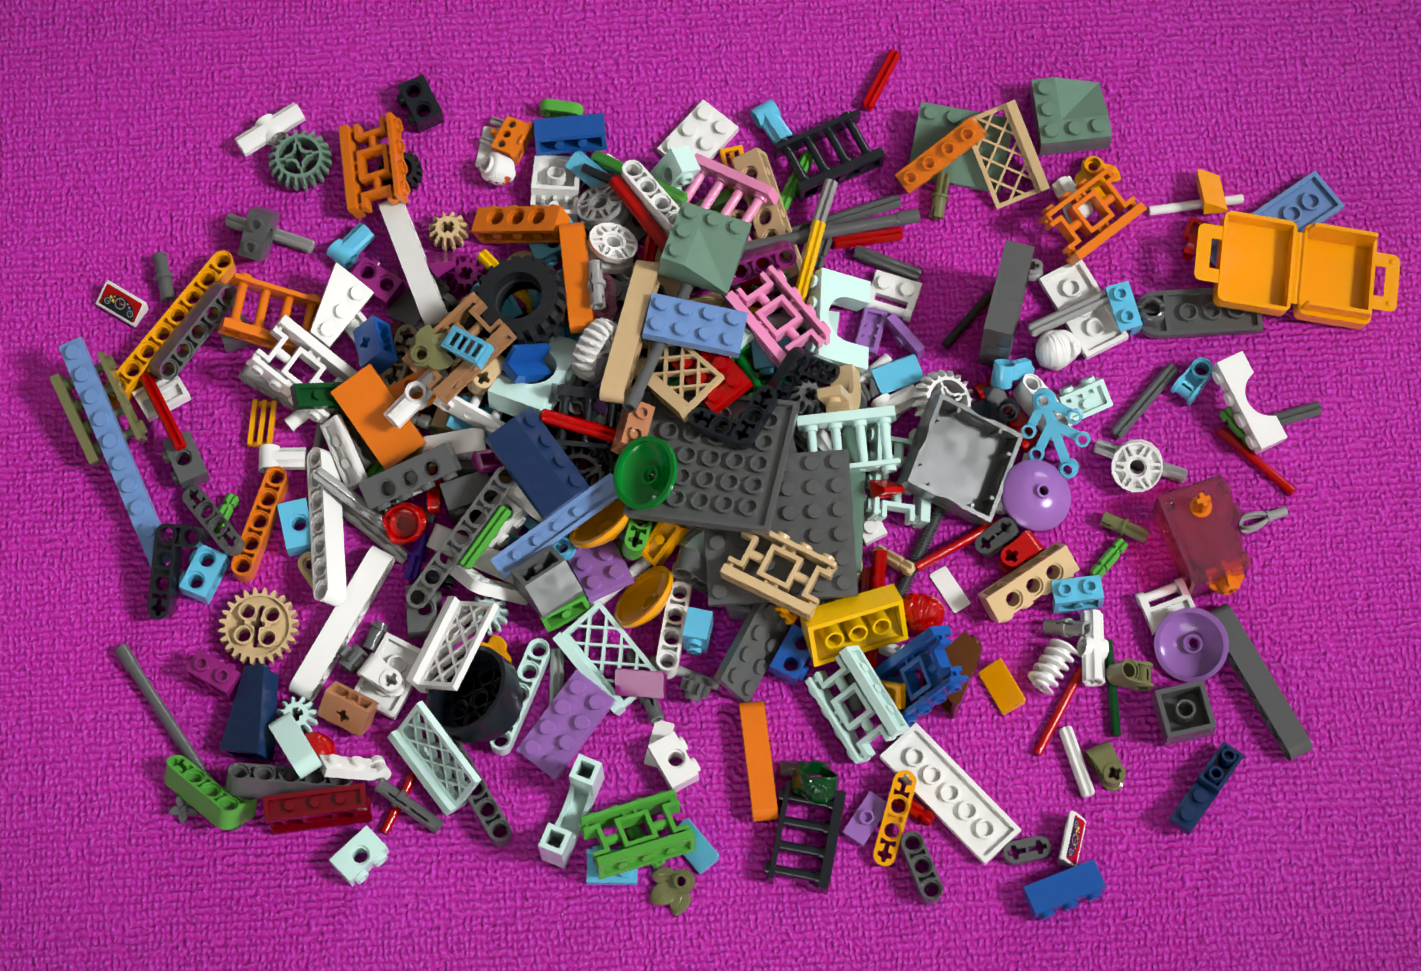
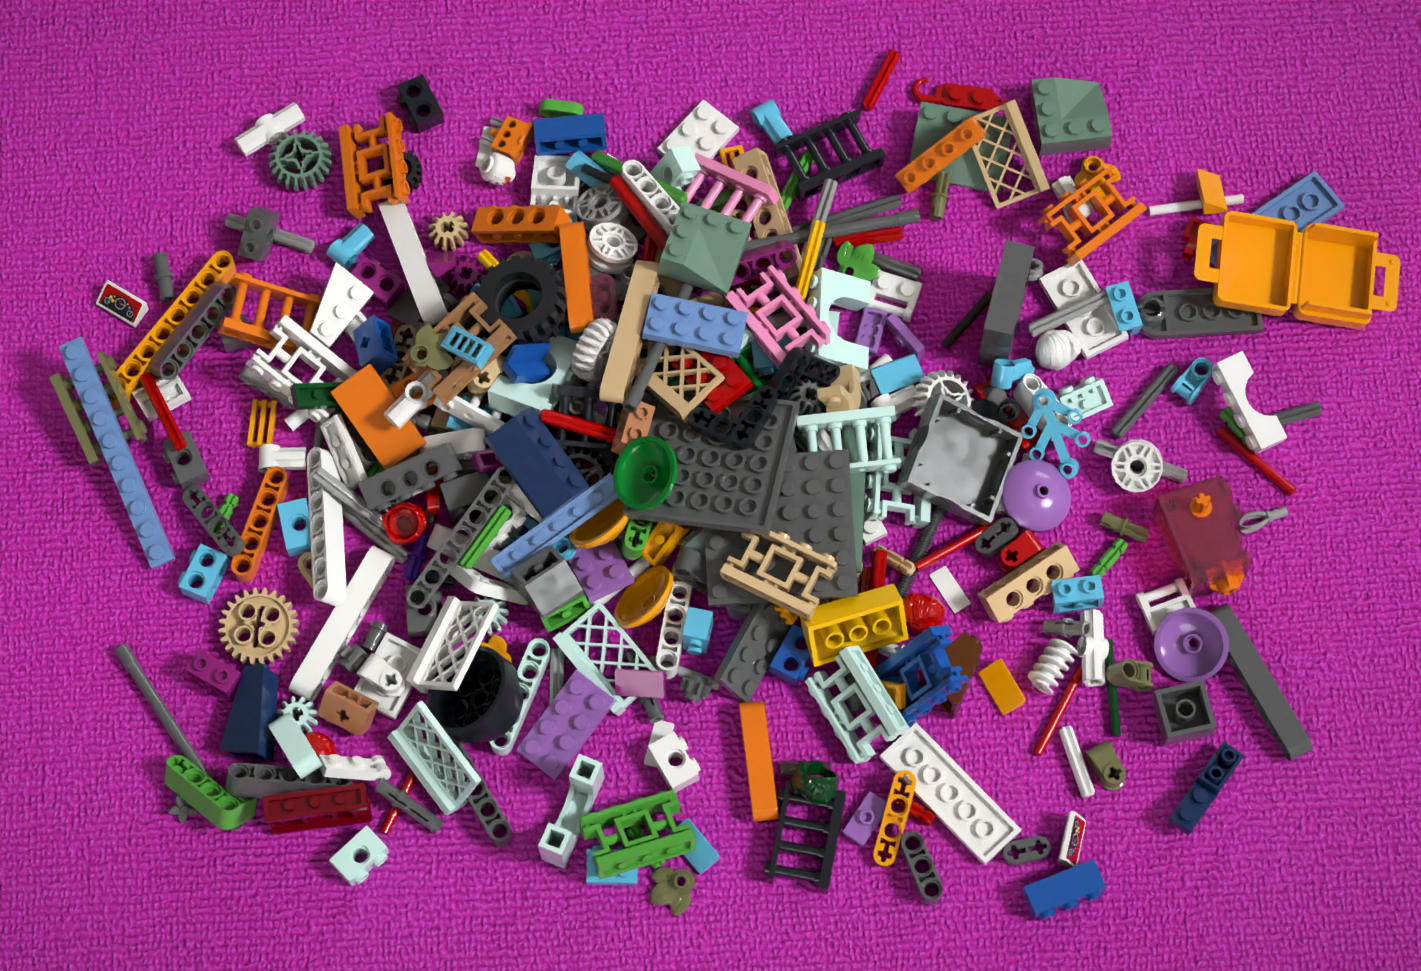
(171, 571): black beam -> none
(596, 284): light grey pin -> none
(858, 260): none -> bright green plate
(884, 488): red slope -> none
(959, 96): none -> red plate

